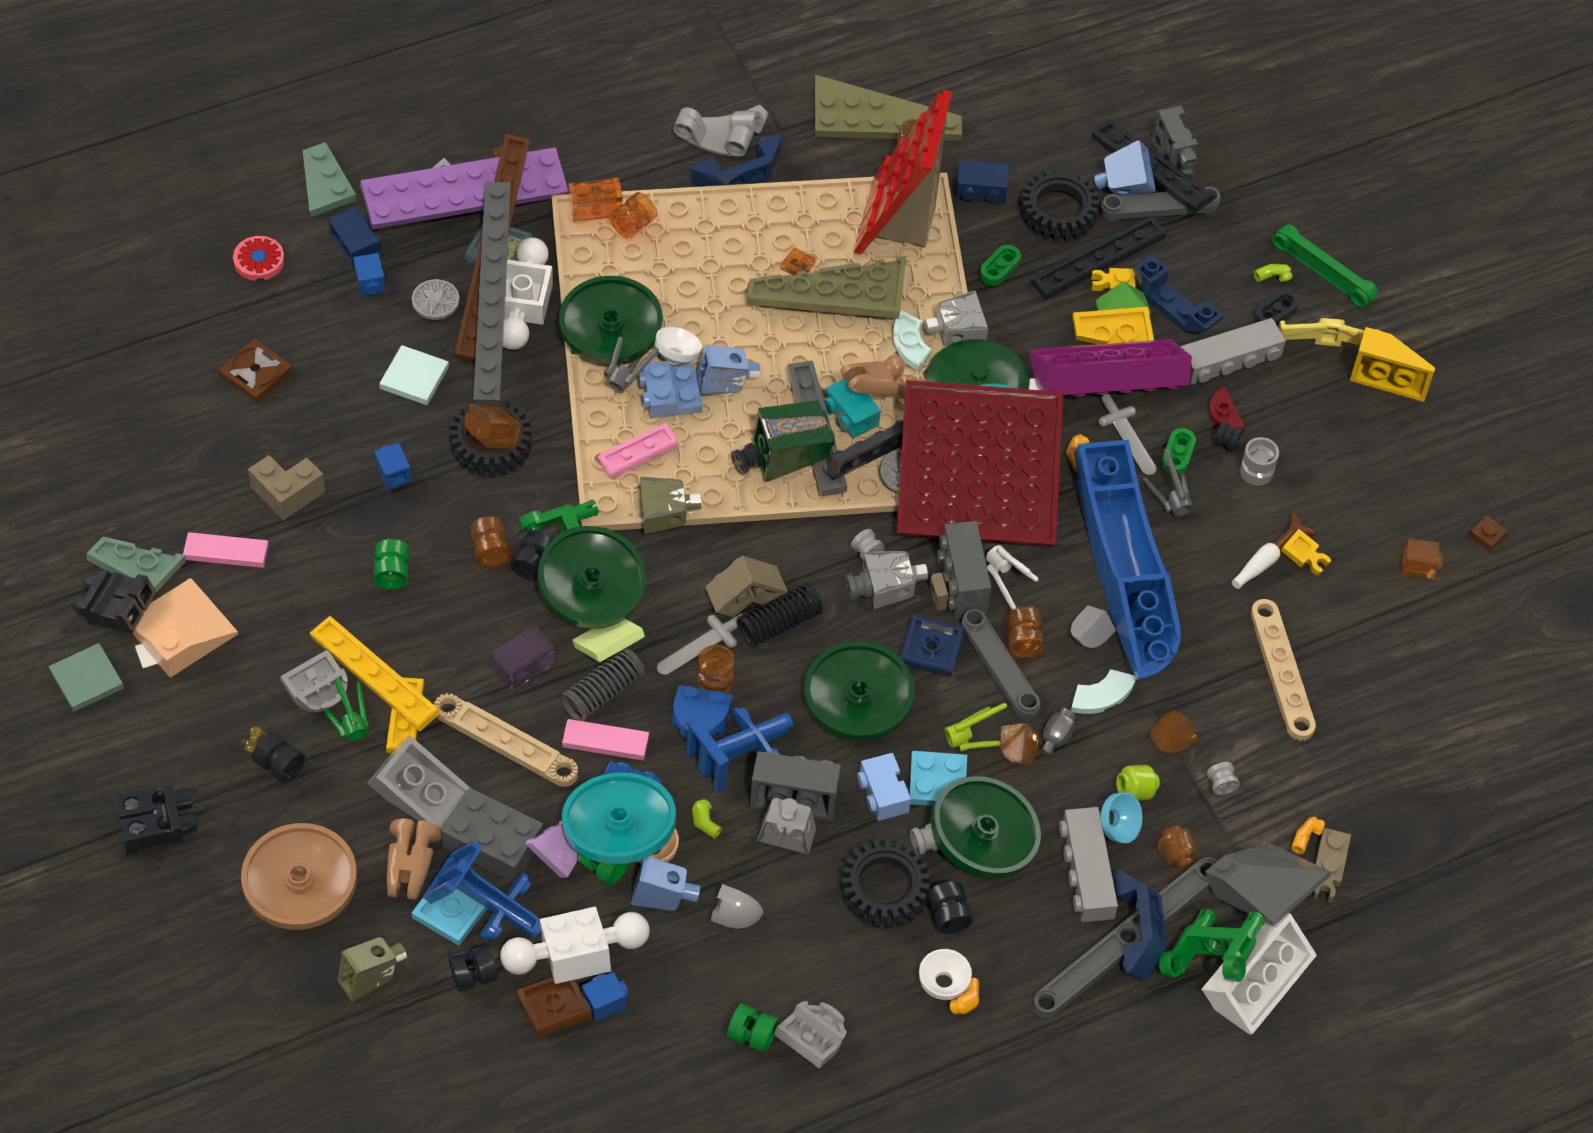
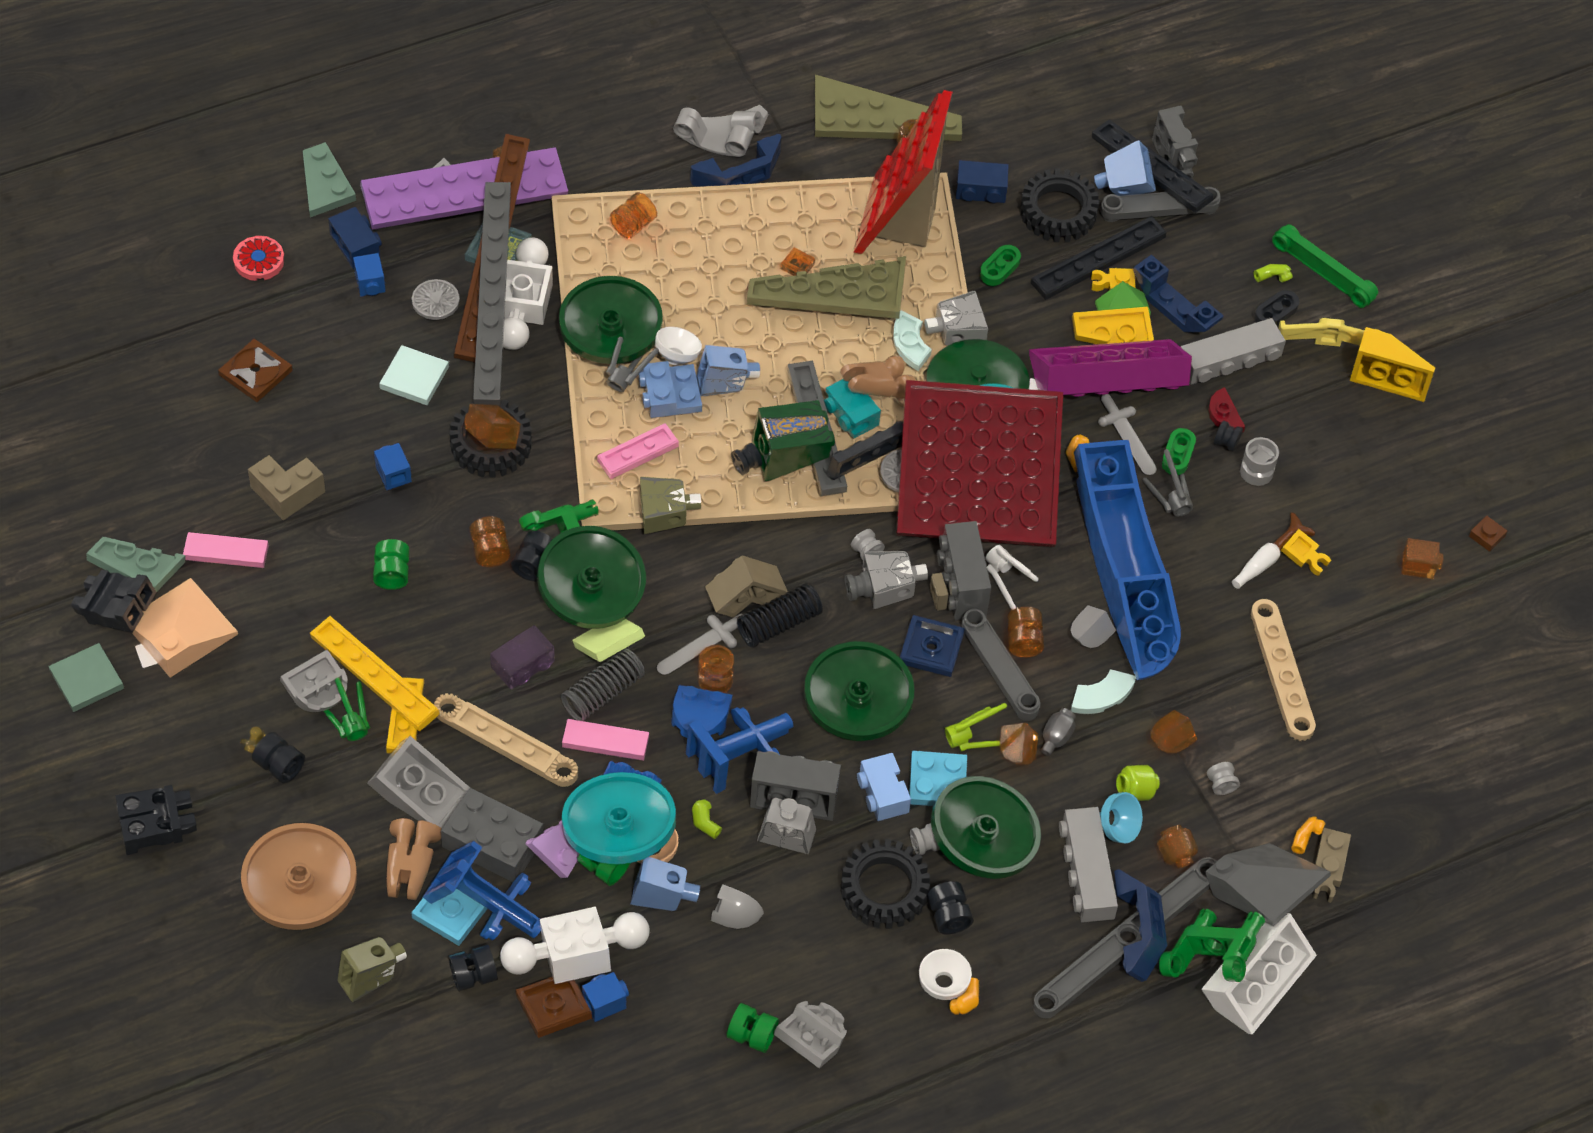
(594, 199): clear orange brick -> none

